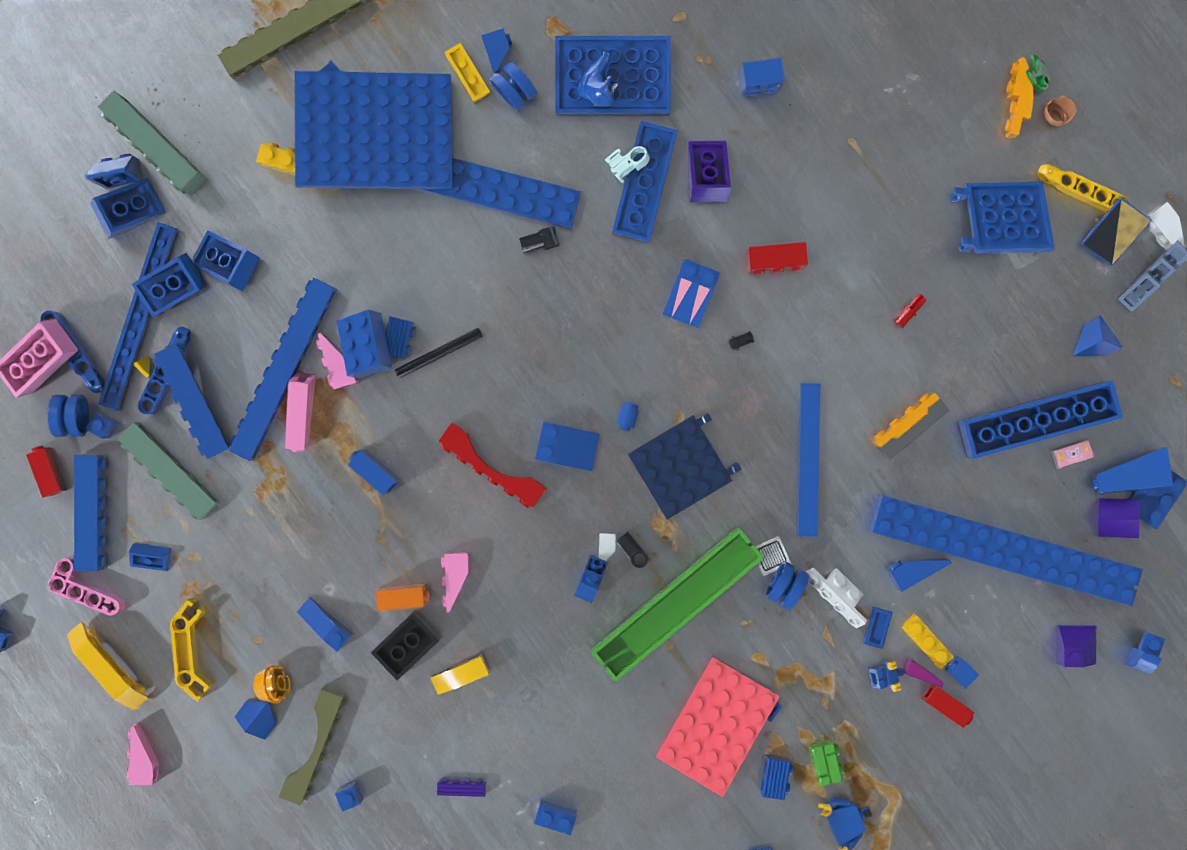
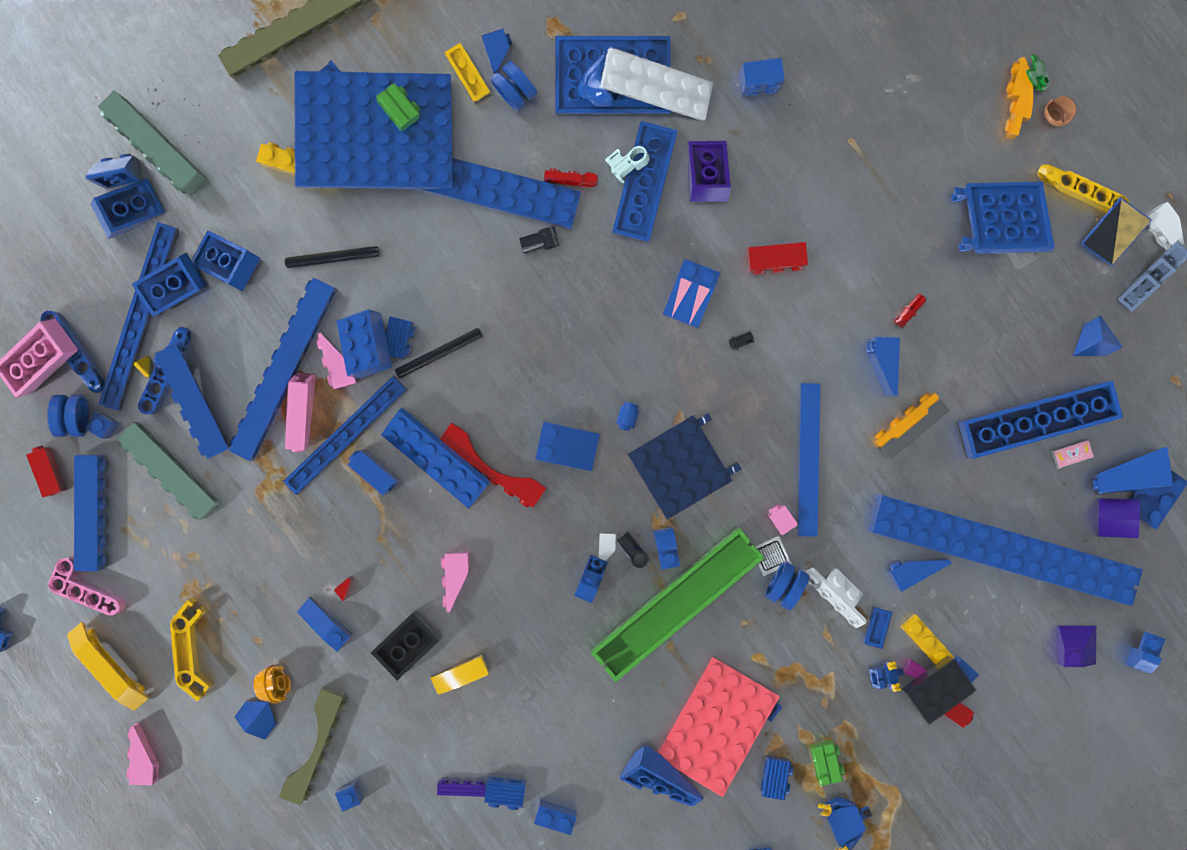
(149, 557): blue slope -> none
(330, 257): none -> black axle
(343, 589): none -> red slope
(345, 435): none -> blue tile
(398, 107): none -> bright green brick
(402, 597): orange brick -> none
(435, 457): none -> blue plate
(504, 792): none -> blue brick
(571, 178): none -> red hinge
(654, 772): none -> blue wedge
(656, 84): none -> white plate
(666, 548): none -> blue brick
(781, 519): none -> bright pink brick
(884, 358): none -> blue slope
(938, 689): none -> black brick

